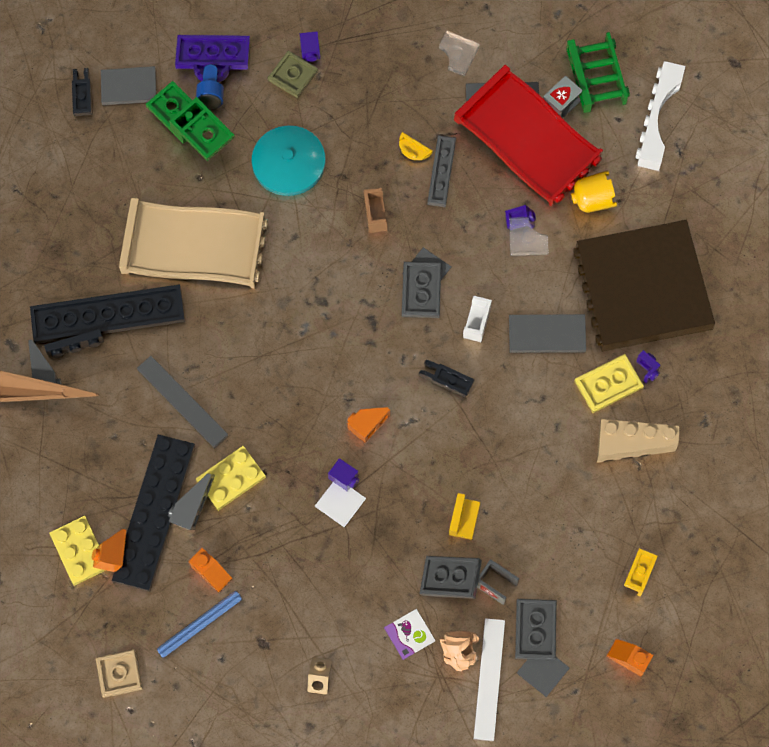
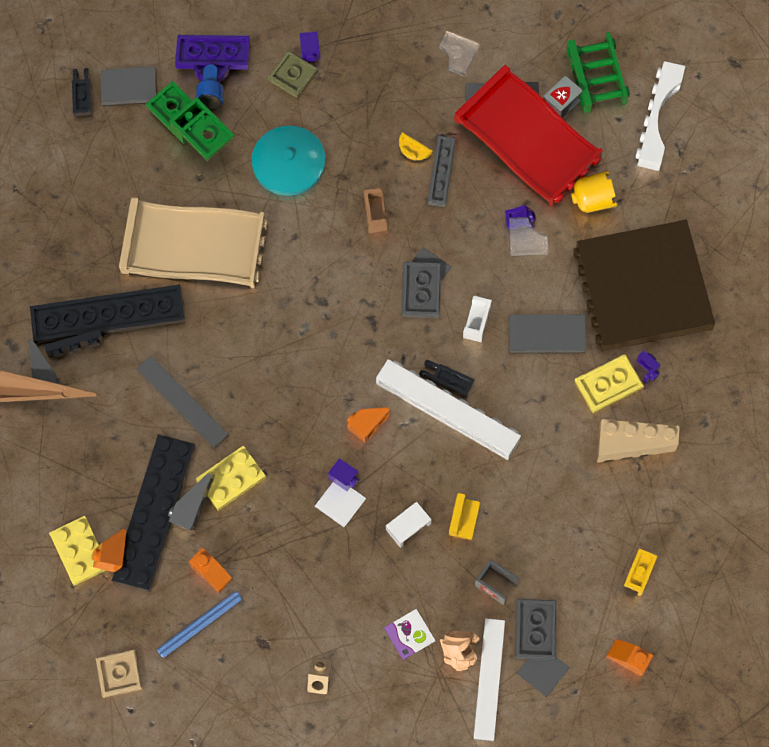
(407, 524): none -> white panel
(448, 409): none -> white brick
(450, 577): dark grey tile -> none

